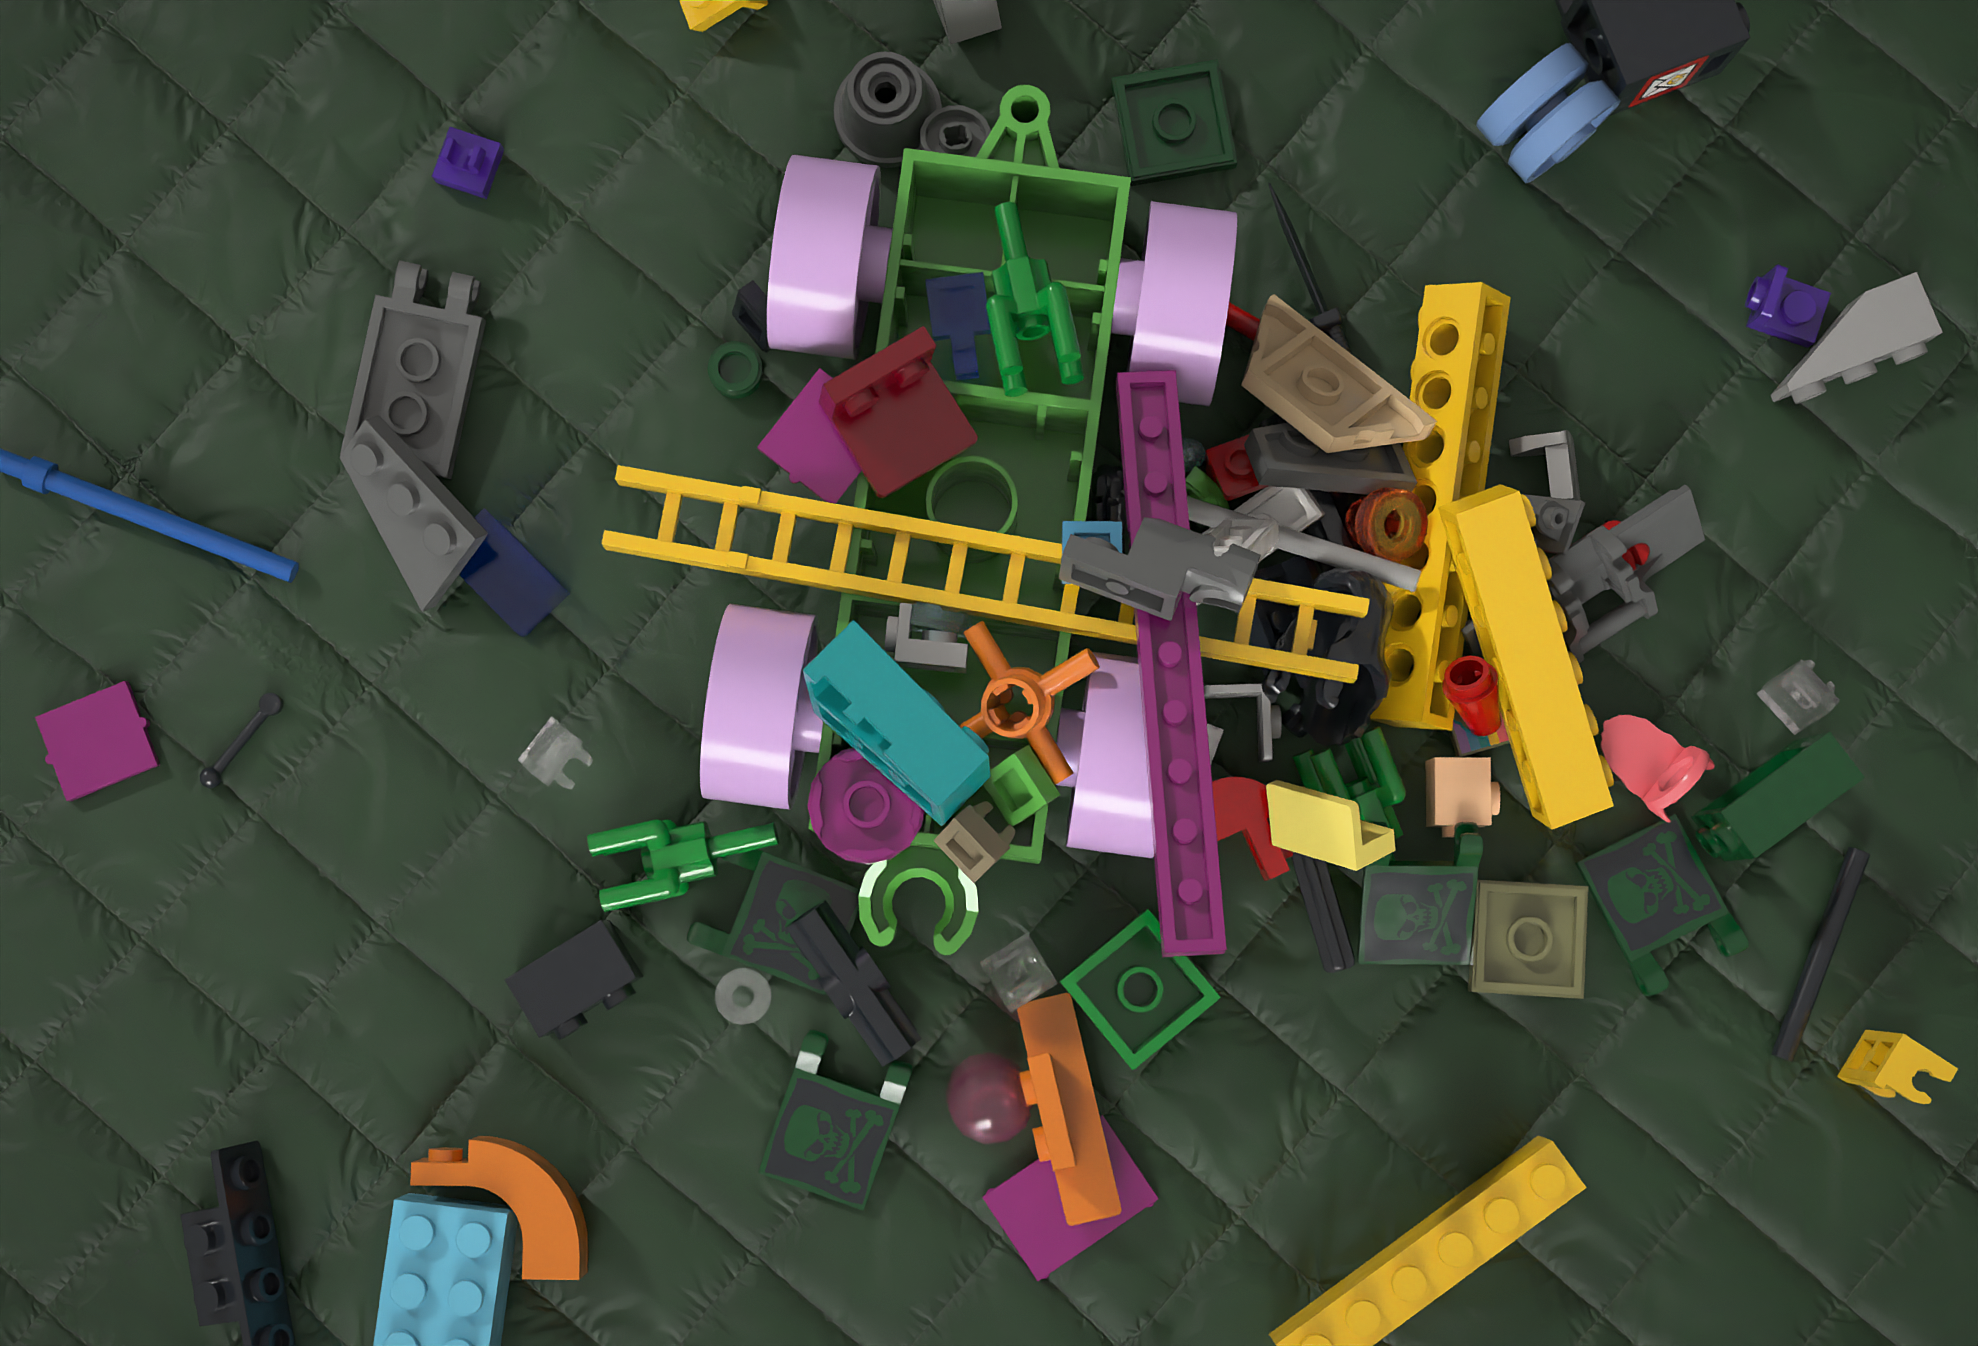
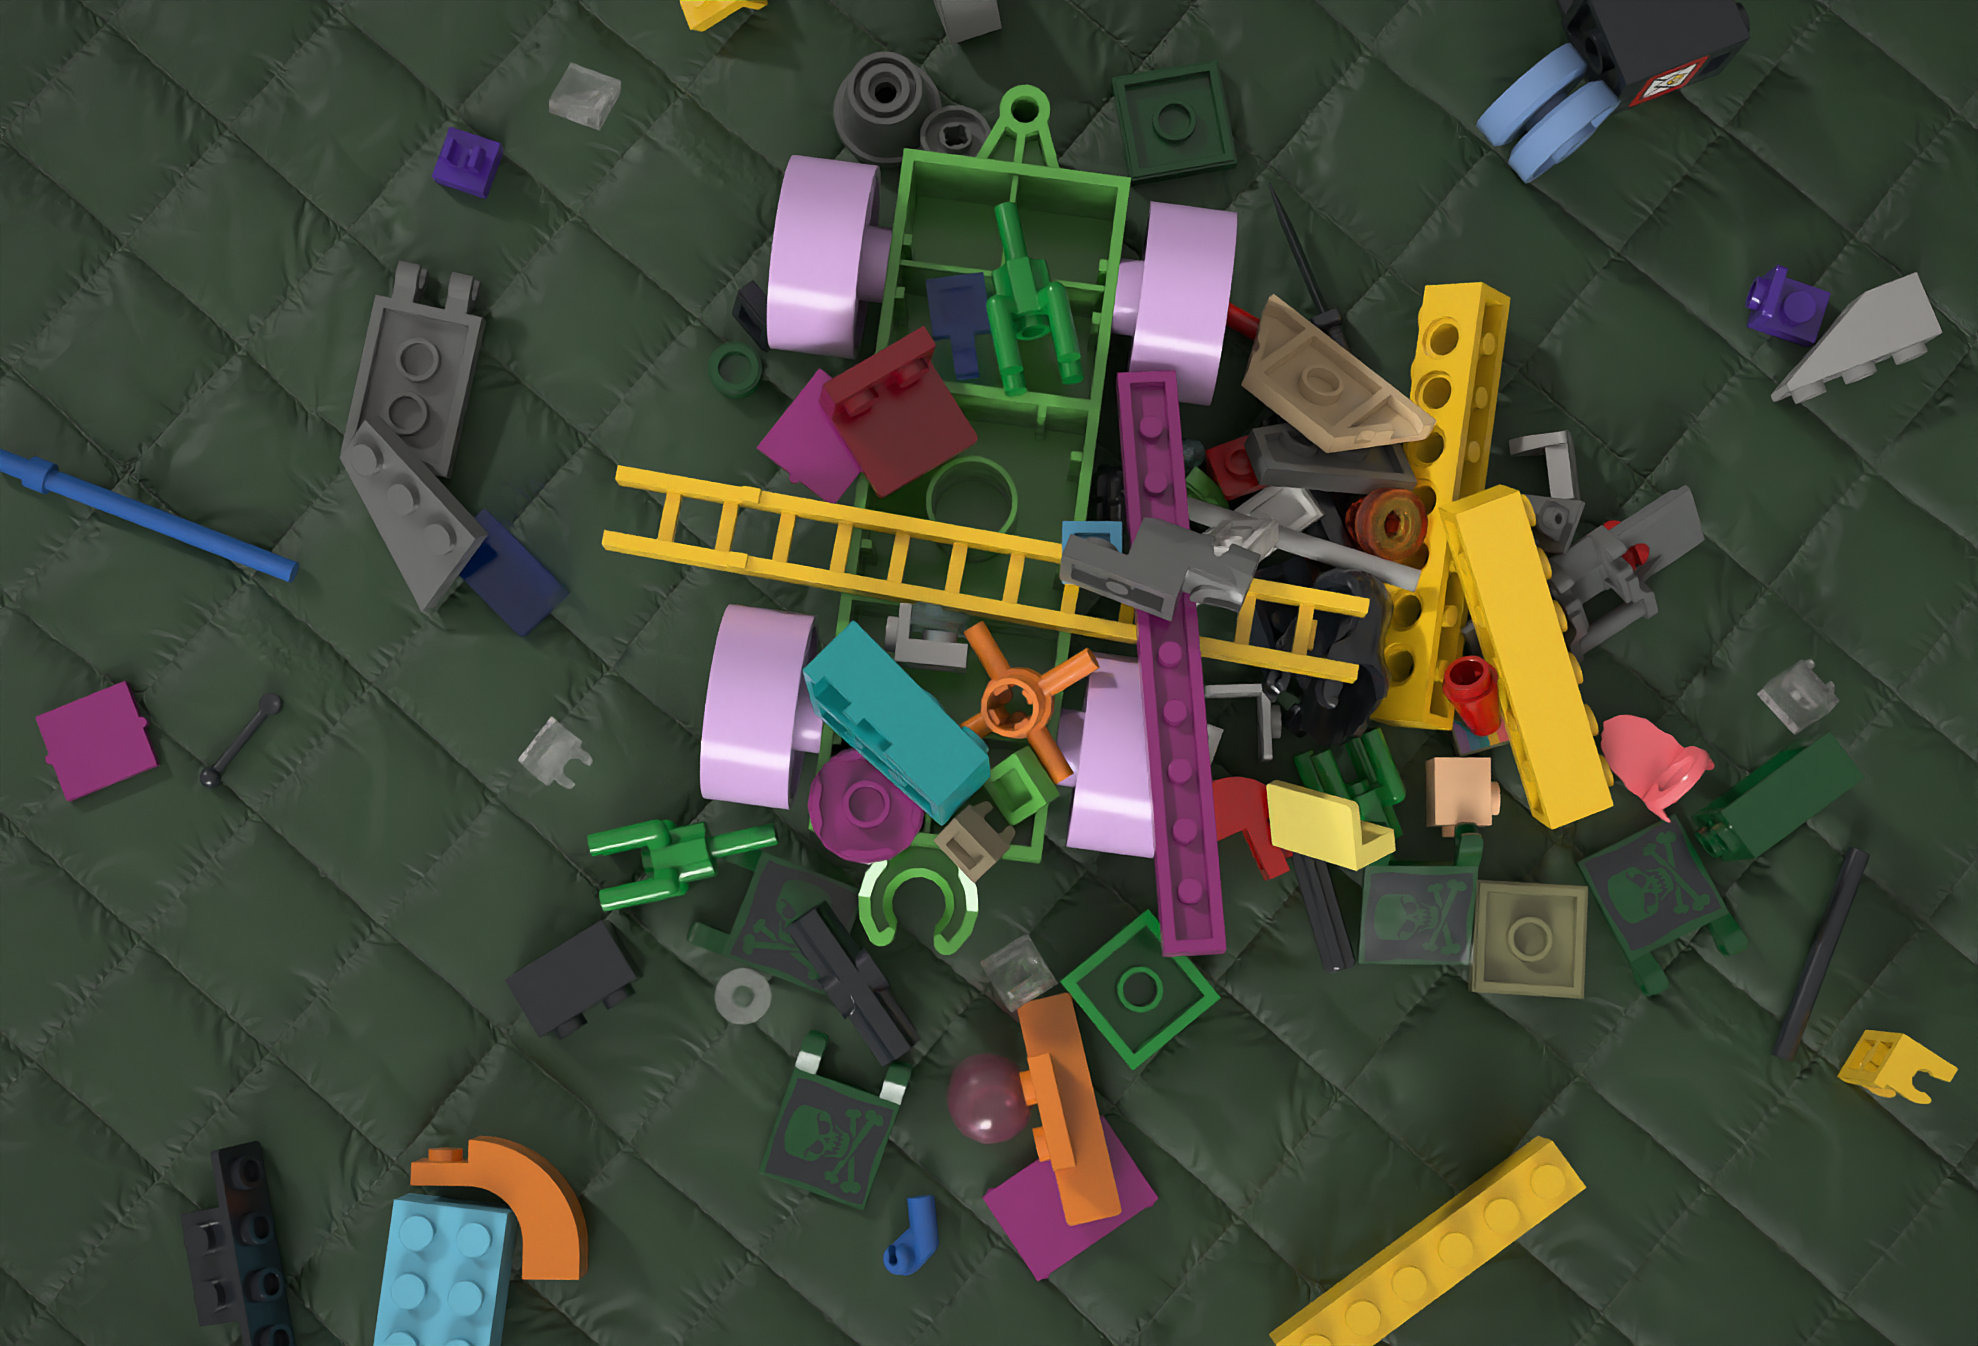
(585, 96): none -> clear tile
(918, 1241): none -> blue arm

